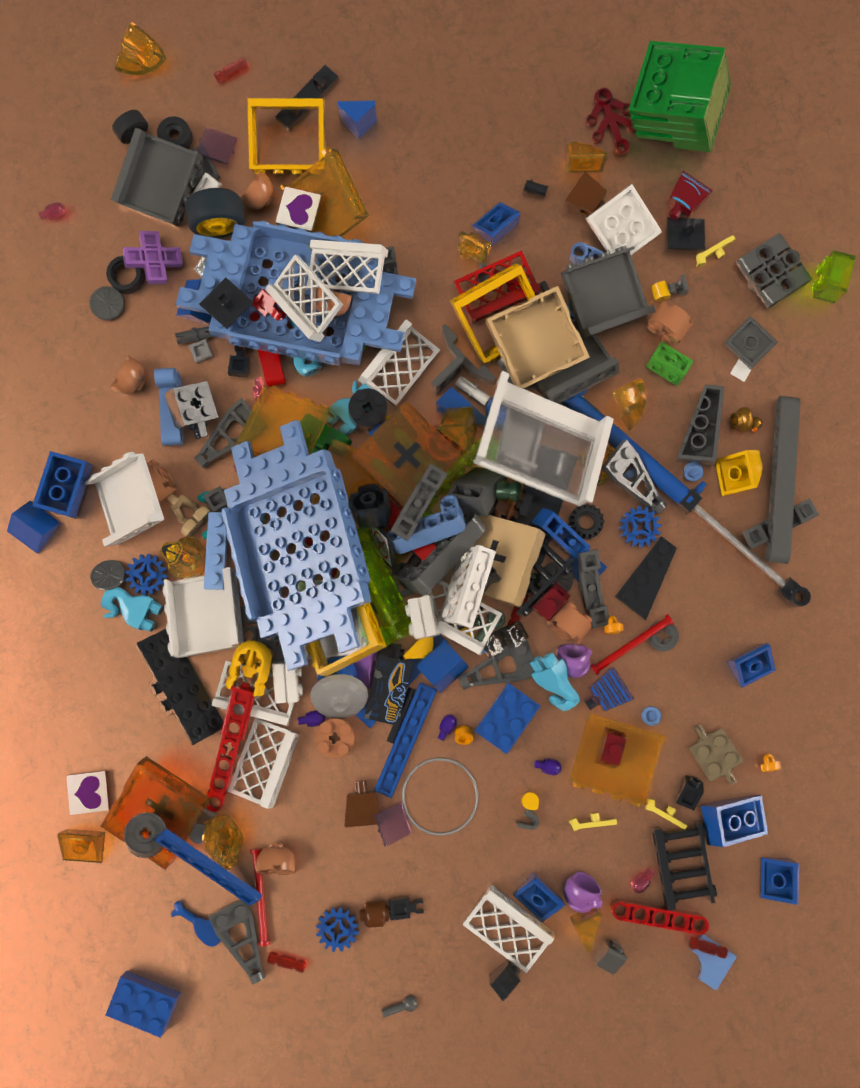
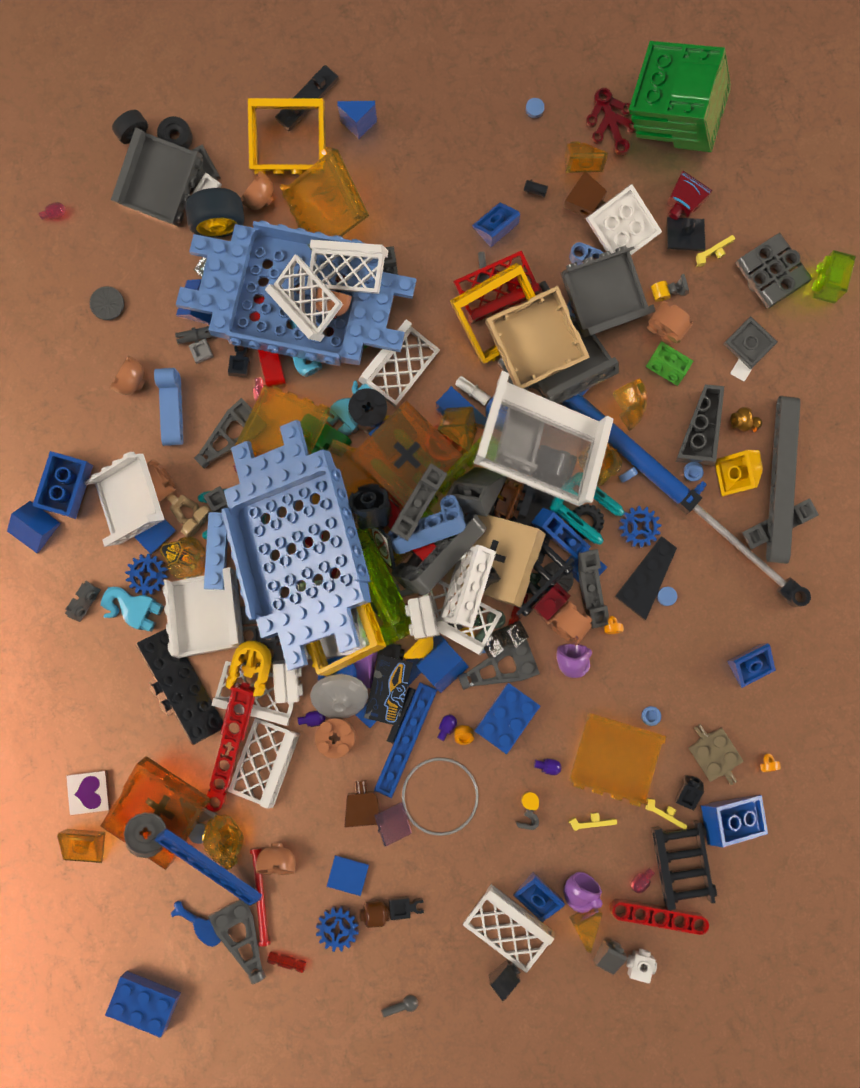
(77, 608): none -> dark grey hinge
(108, 575): dark grey wheel -> none
(135, 285): black tyre -> none
(139, 53): clear yellow brick -> none
(152, 257): medium lavender plate -> none
(155, 536): none -> blue piece
(194, 416): hinge -> none
(216, 145): piece -> none
(226, 303): black piece -> none
(230, 70): clear red axle -> none
(267, 306): plate -> none
(298, 209): tile -> none
(347, 875): none -> blue piece
(447, 375): dark grey tile -> none
(471, 247): clear yellow hips -> none
(481, 374): dark grey slope -> none
(508, 490): clear green wheel -> none
(535, 108): none -> medium blue tile
(552, 676): medium azure hips -> none
(580, 525): none -> teal piece
(608, 691): torso -> none
(611, 748): dark red torso -> none
(618, 463): plate -> none
(632, 644): red bar -> none
(641, 965): none -> white brick
(667, 596): none -> medium blue tile
(667, 643): dark grey gear -> none
(708, 947): clear red axle -> none
(713, 967): medium blue tile -> none
(780, 880): blue slope -> none

